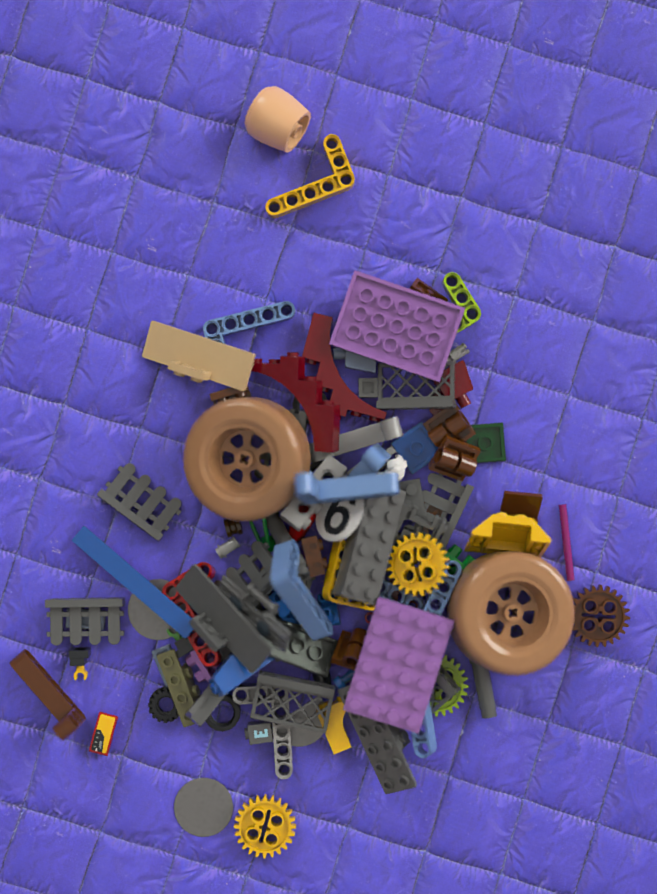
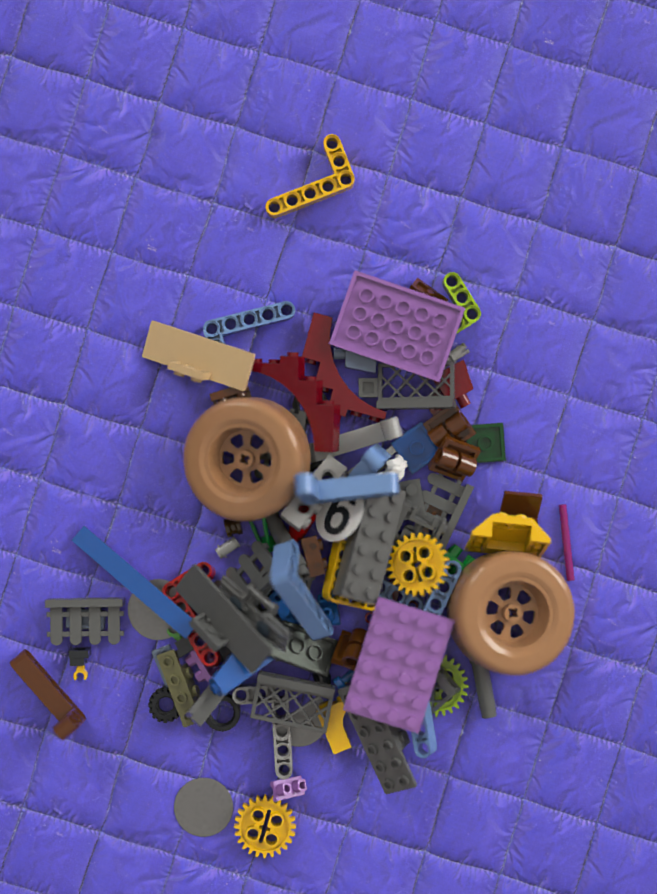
(103, 734): slope -> none
(133, 495): dark grey fence -> none
(259, 732): dark grey brick -> none
(277, 119): light nougat piece -> none
(288, 788): none -> medium lavender hips
(596, 632): reddish brown gear -> none

